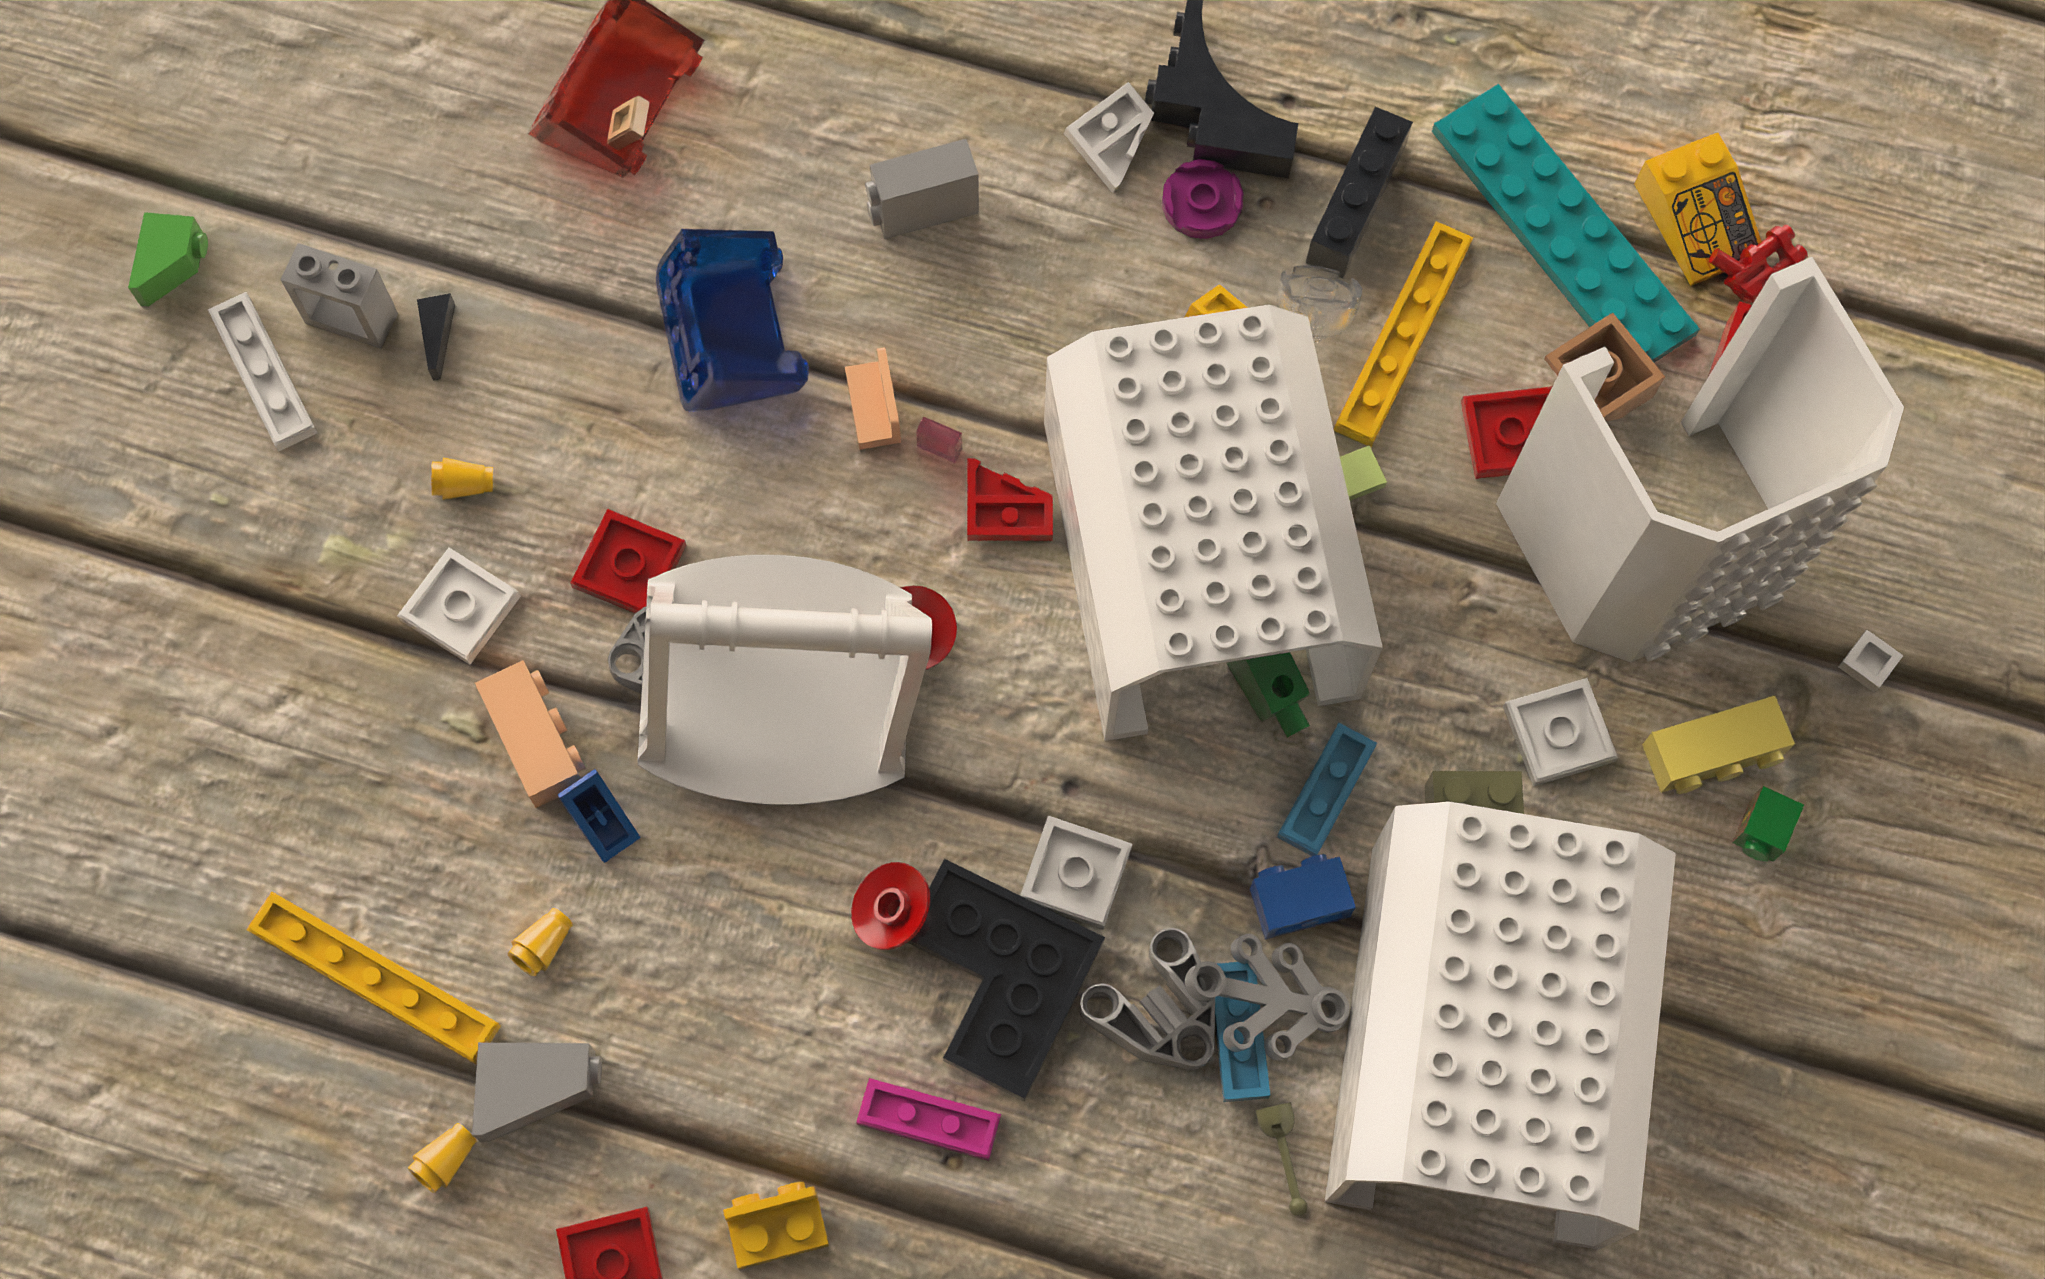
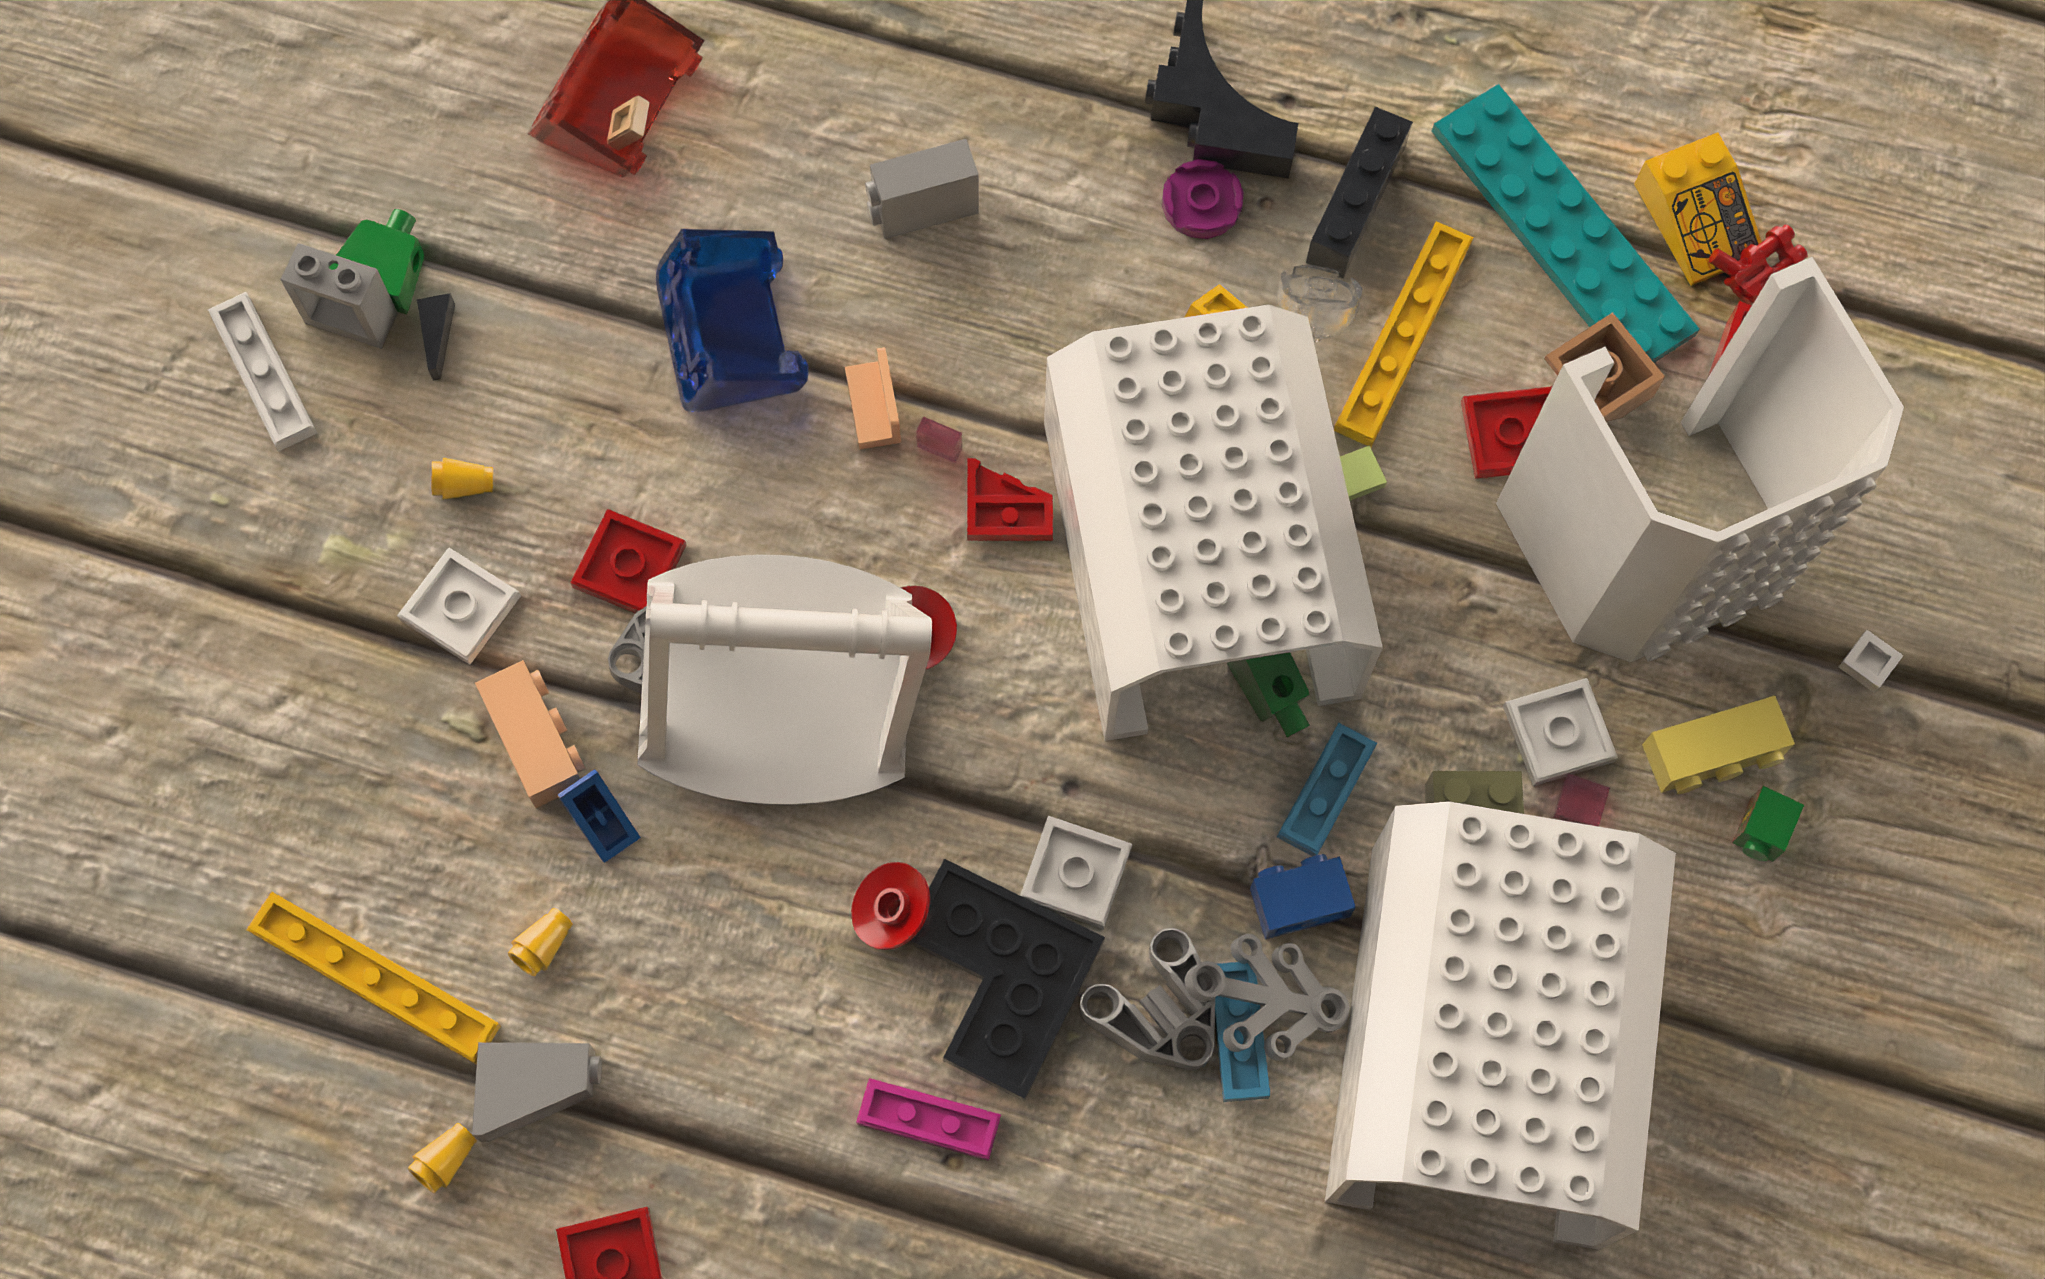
(165, 255): bright green slope -> none
(390, 251): none -> green torso
(776, 1225): yellow bracket -> none
(1111, 134): white wing -> none
(1278, 1123): olive hinge -> none
(1581, 801): none -> clear pink tile

